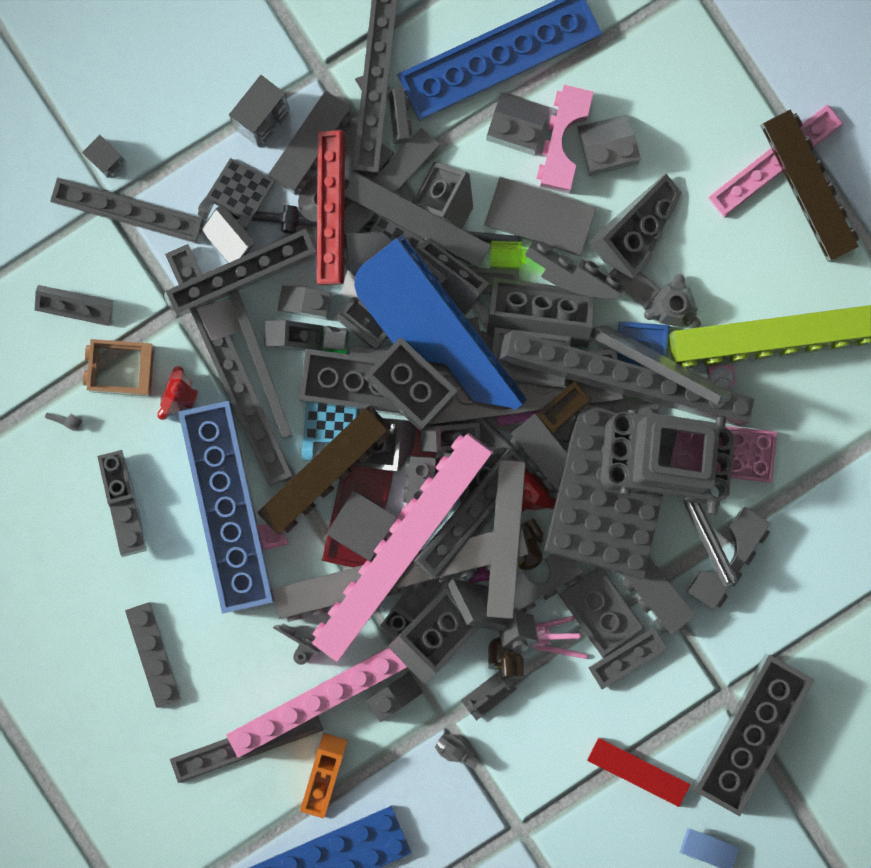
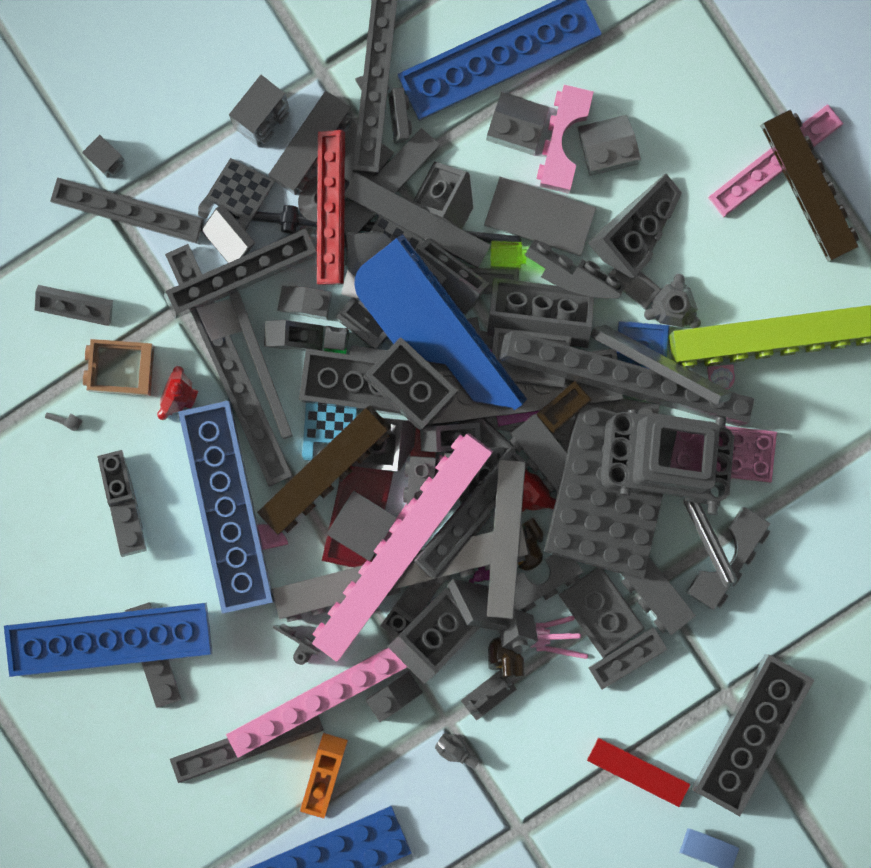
(108, 639): none -> blue plate

